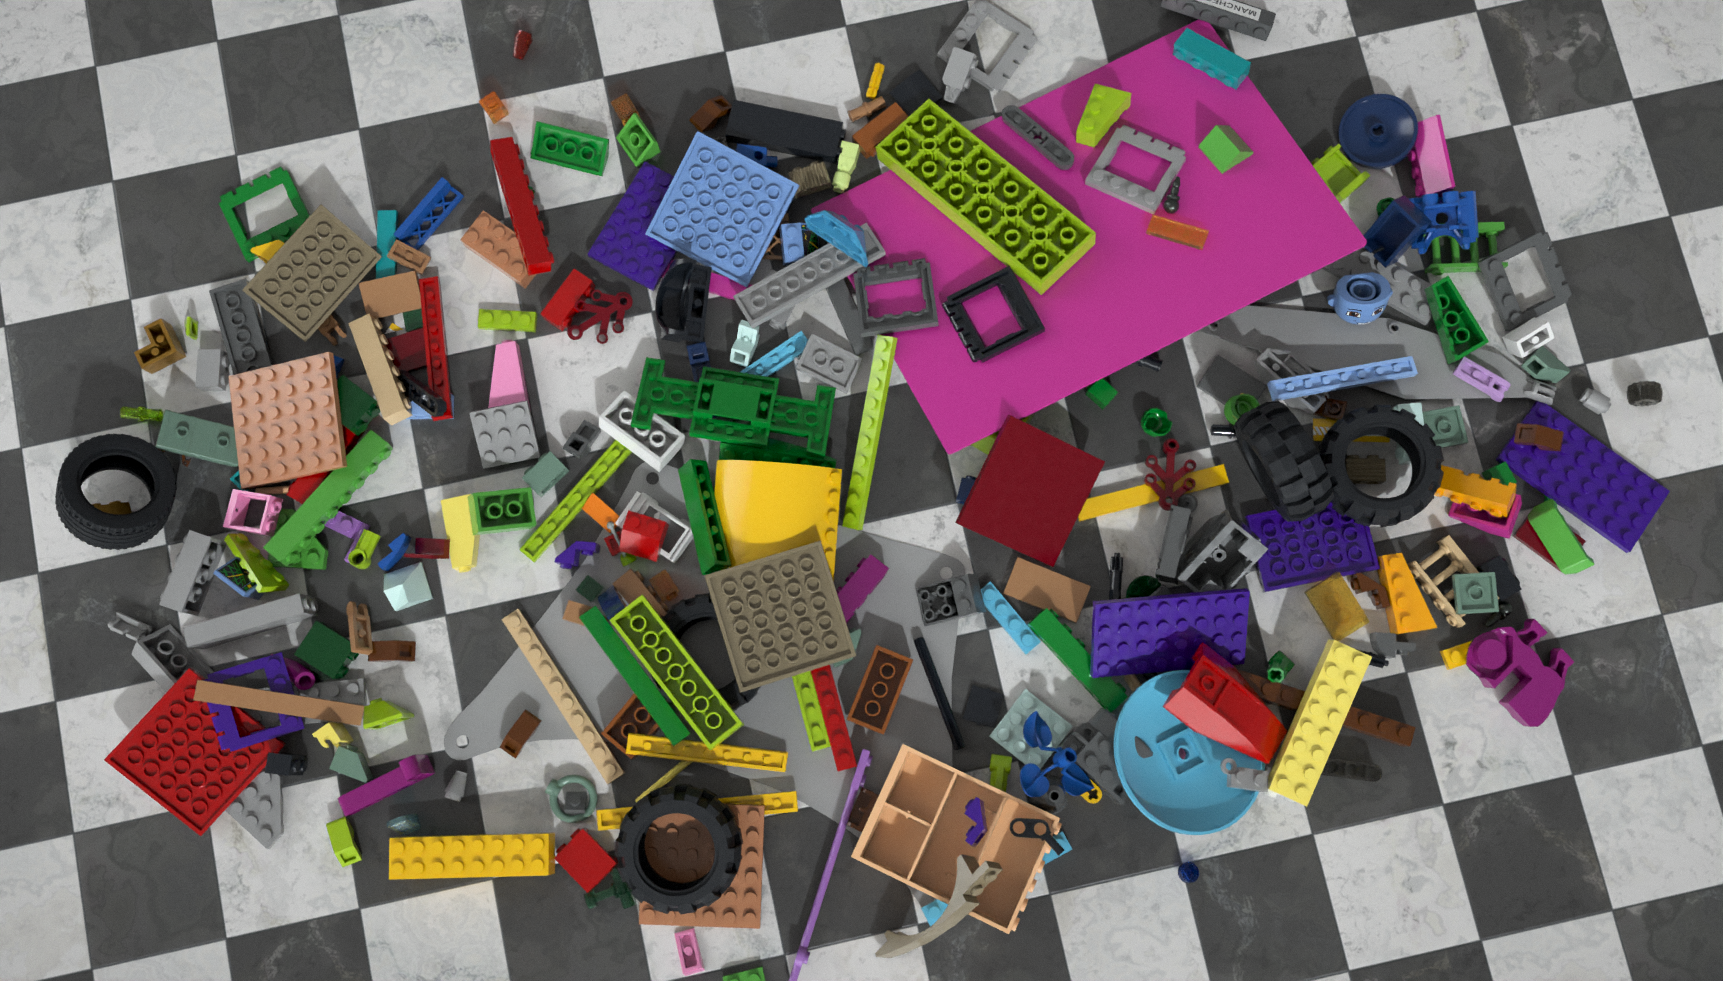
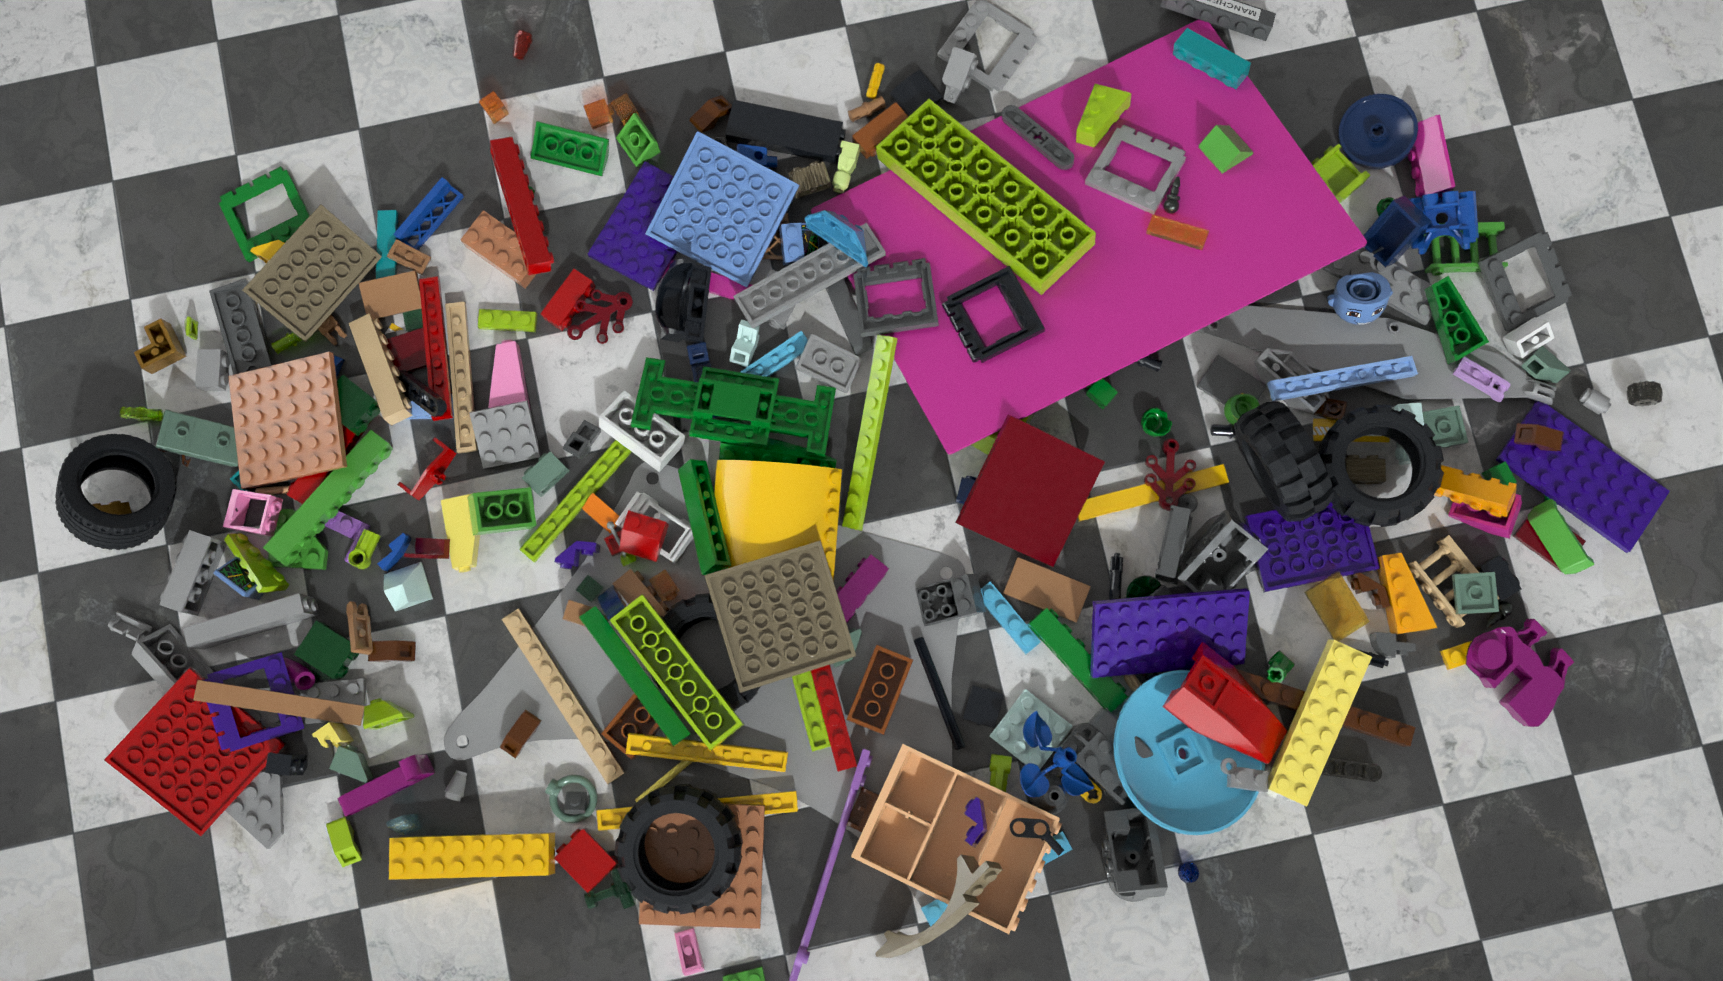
(285, 342): none -> clear neon green pin
(432, 473): none -> red piece
(461, 376): none -> tan plate
(599, 113): none -> clear orange brick
(1133, 856): none -> dark grey brick

